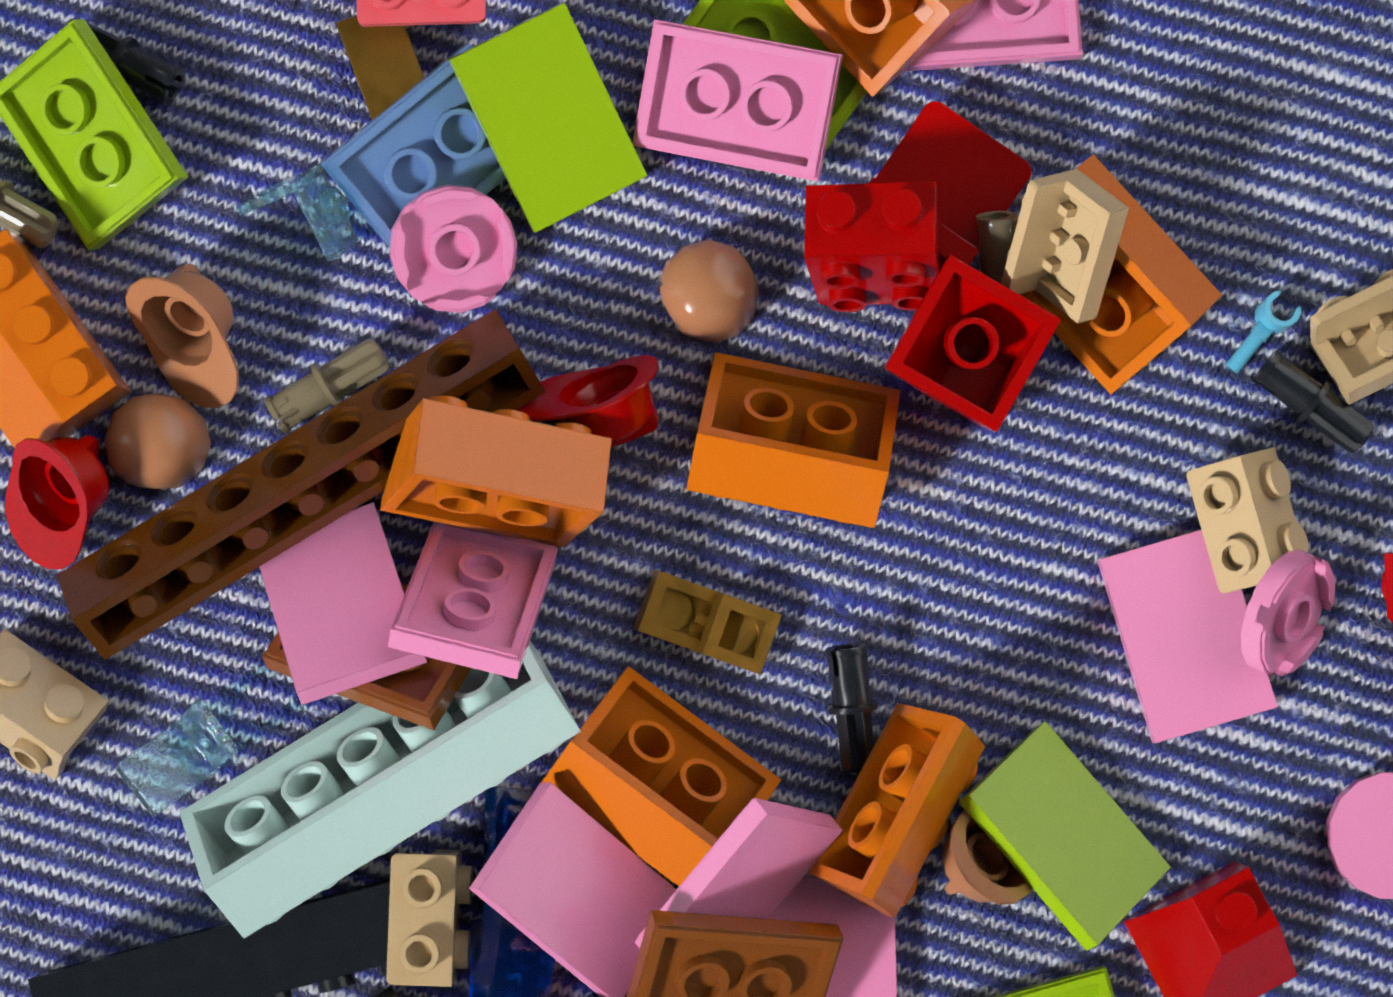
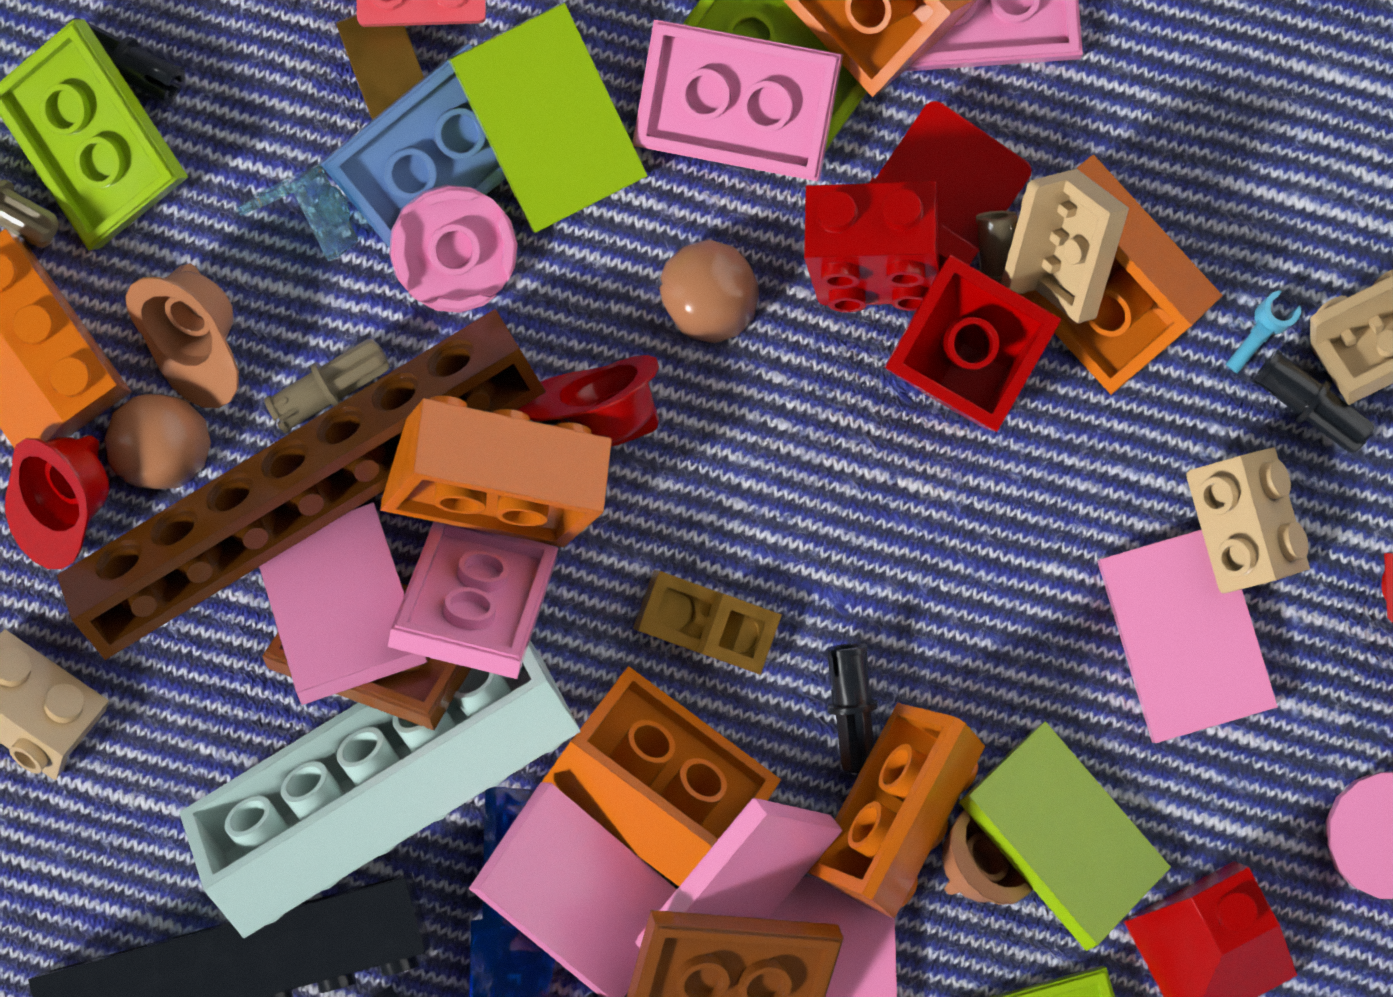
(177, 759): clear light blue bracket -> none
(424, 918): tan bracket -> none
(794, 440): orange slope -> none
(1284, 613): bright pink tile -> none

